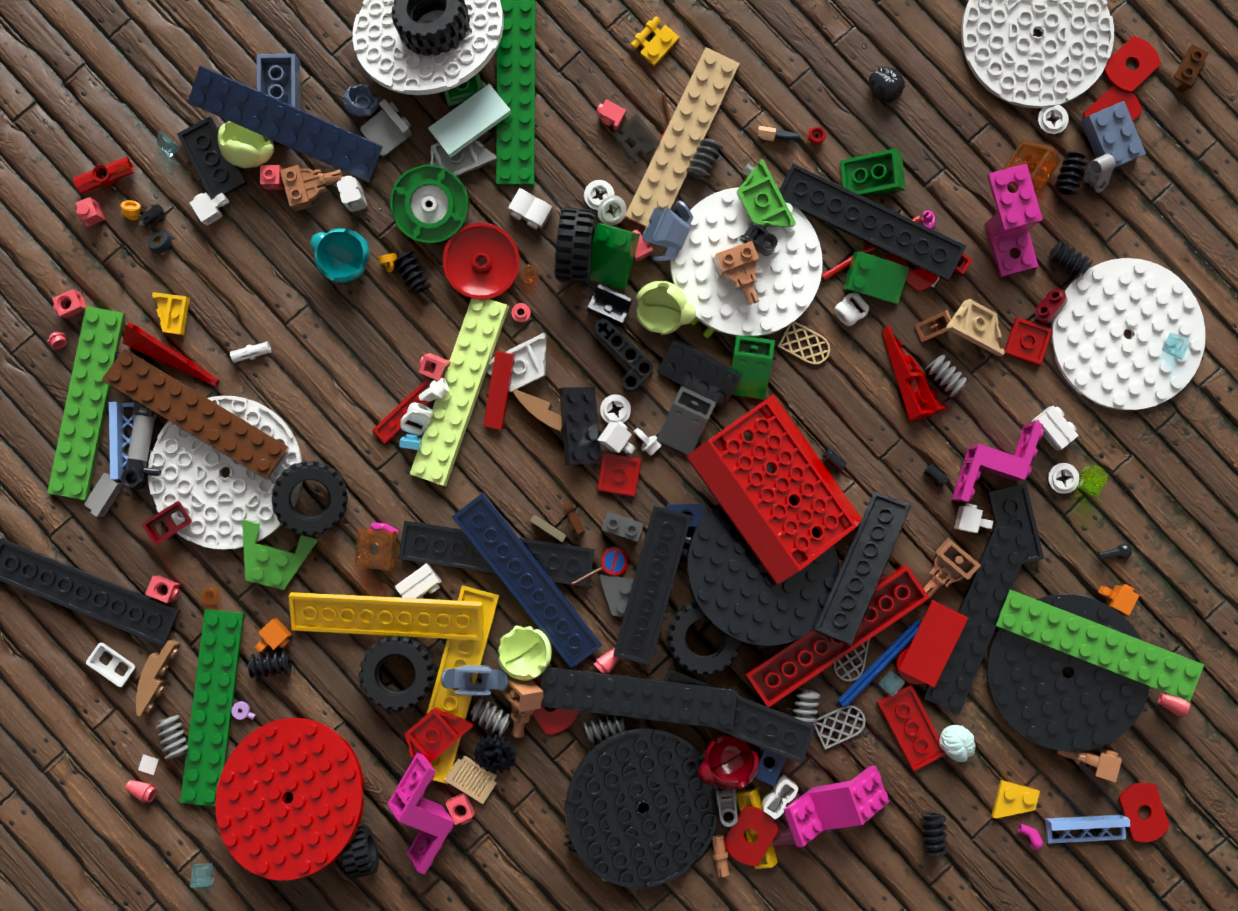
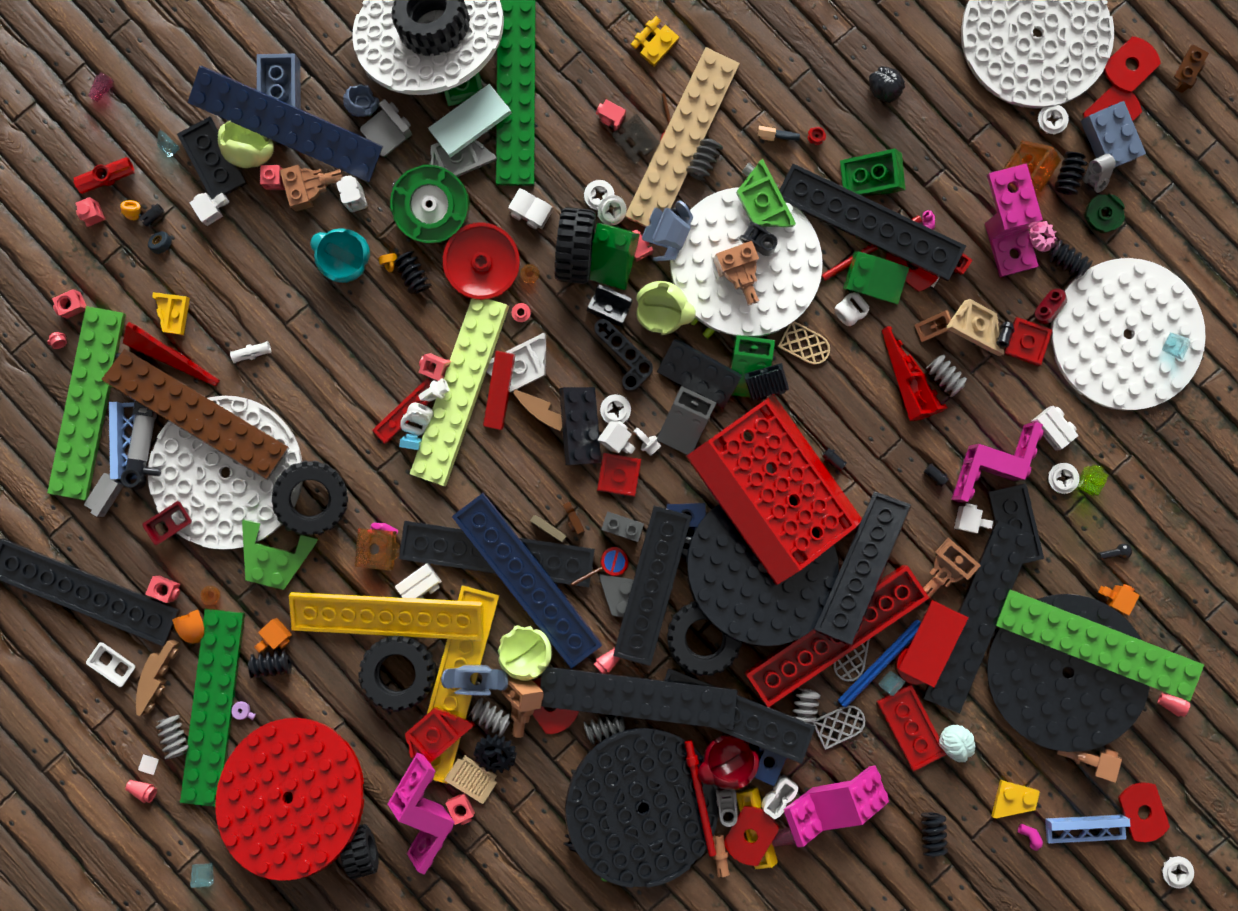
(100, 86): none -> clear pink cone
(190, 627): none -> orange brick
(692, 761): none -> red bar
(767, 382): none -> black brick
(1006, 331): none -> black pin
(1038, 240): none -> bright pink gear
(1094, 215): none -> dark green plate
(1184, 878): none -> white gear

